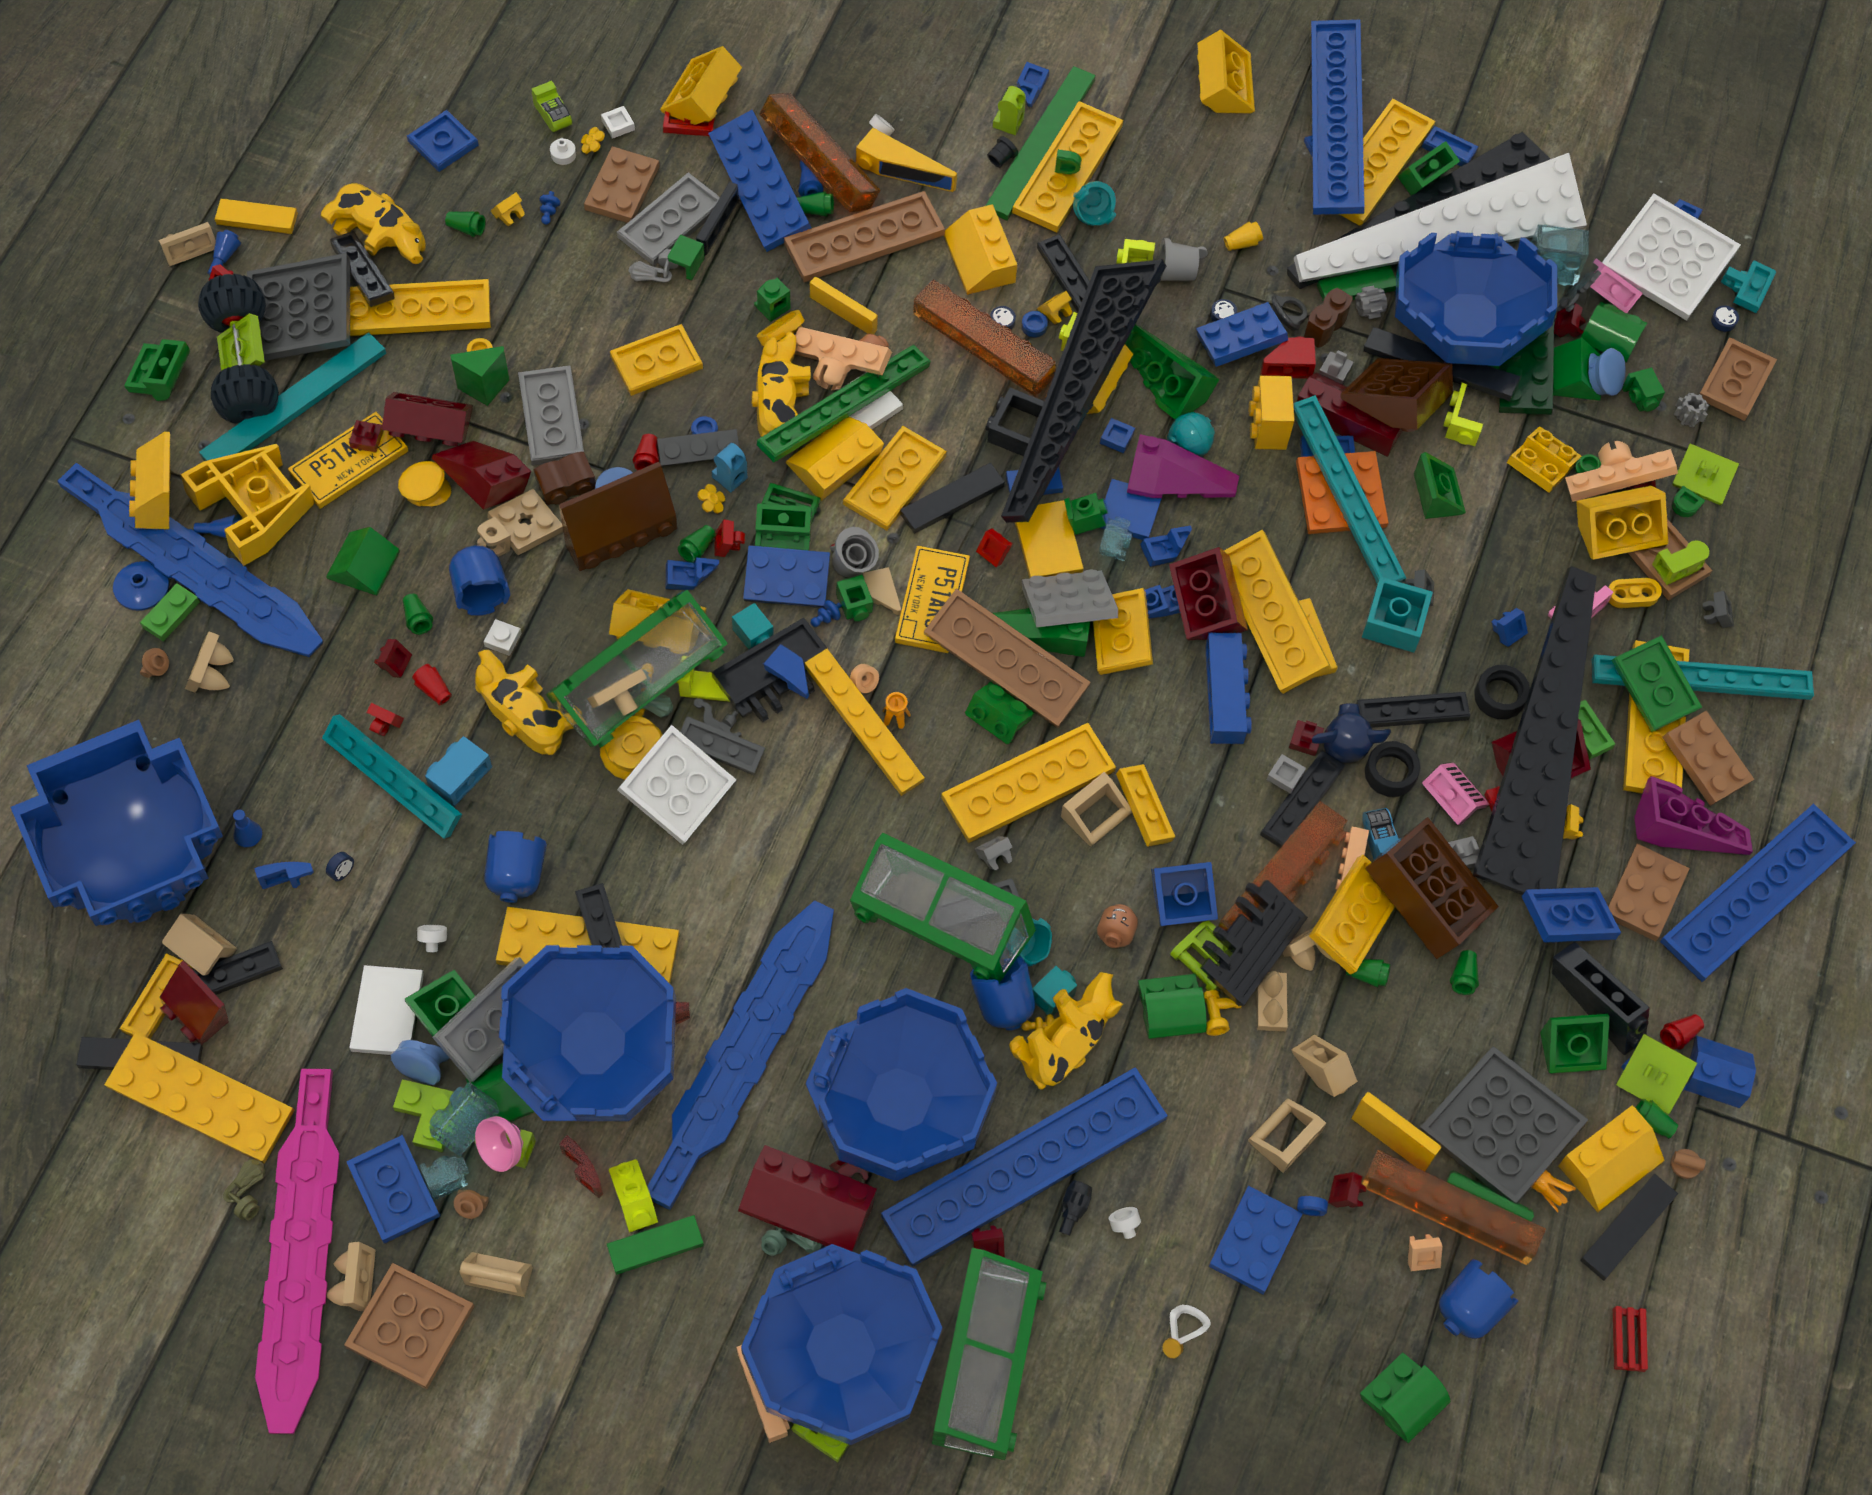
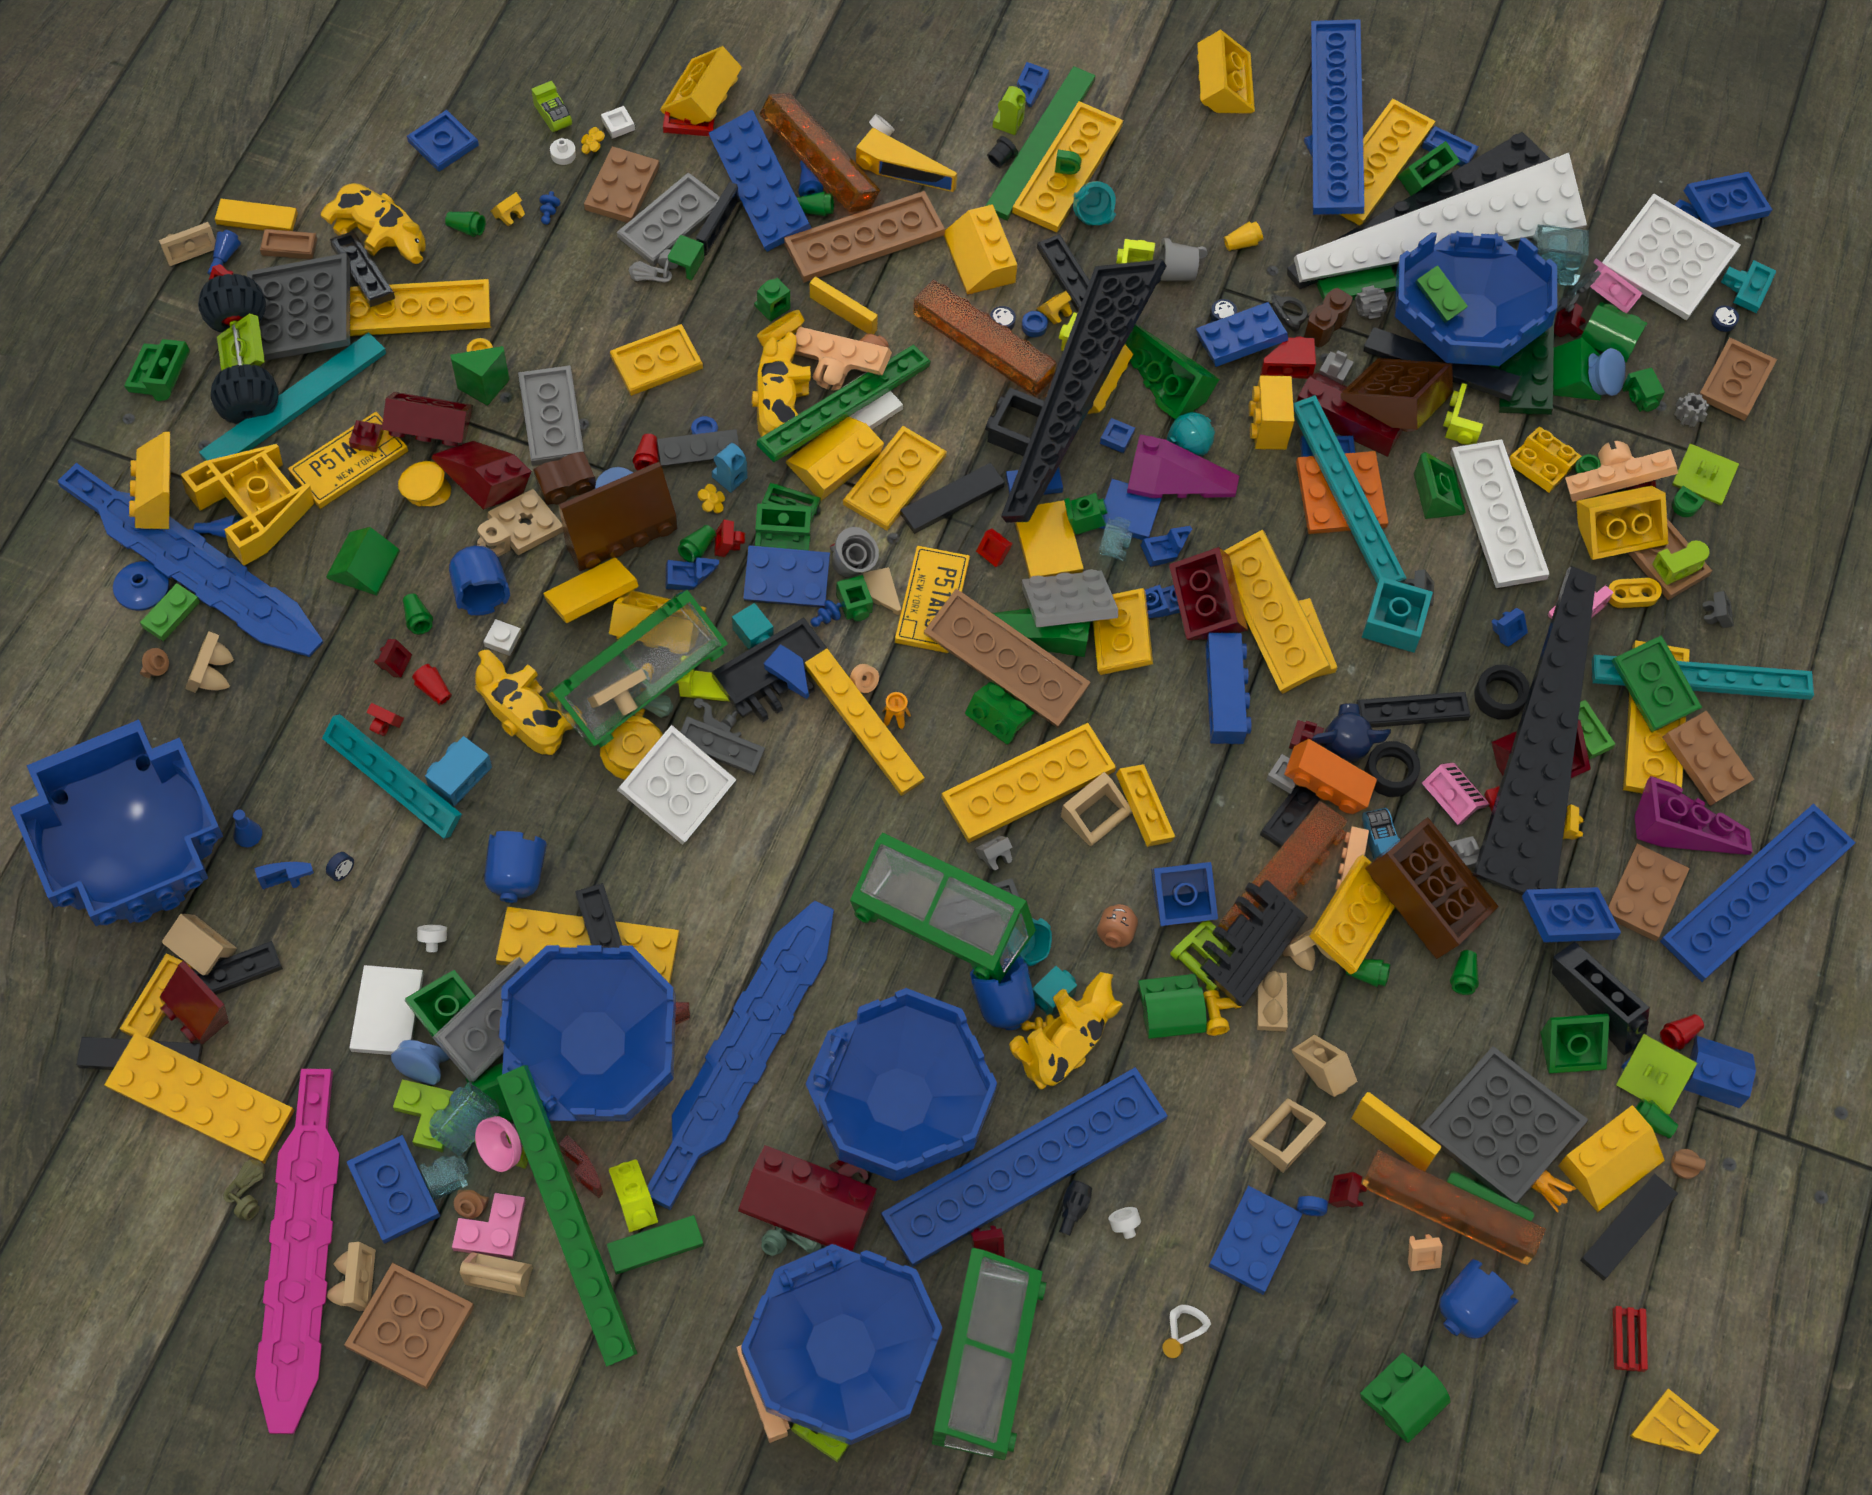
(288, 244): none -> medium nougat tile
(494, 1237): none -> bright pink plate
(567, 1215): none -> green plate
(591, 590): none -> yellow tile
(1330, 777): none -> orange brick
(1441, 294): none -> bright green plate
(1499, 513): none -> white plate
(1675, 1425): none -> yellow wing
(1727, 200): none -> blue plate

